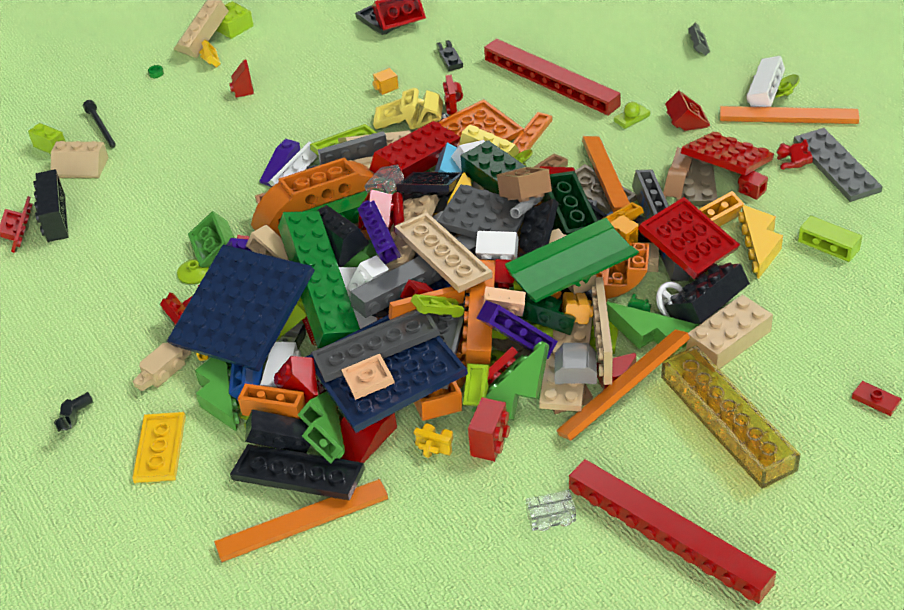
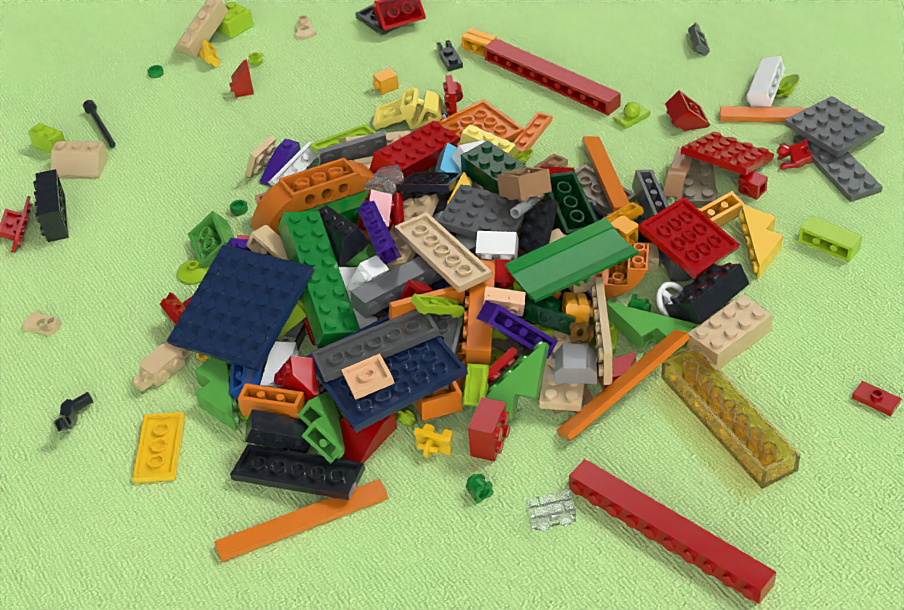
(51, 325): none -> tan piece
(238, 207): none -> green tile
(255, 58): none -> lime plate
(260, 156): none -> tan plate
(304, 23): none -> tan piece
(406, 418): none -> lime plate
(476, 41): none -> light orange brick
(479, 487): none -> green brick
(577, 332): none -> pearl gold brick
(834, 126): none -> dark grey plate

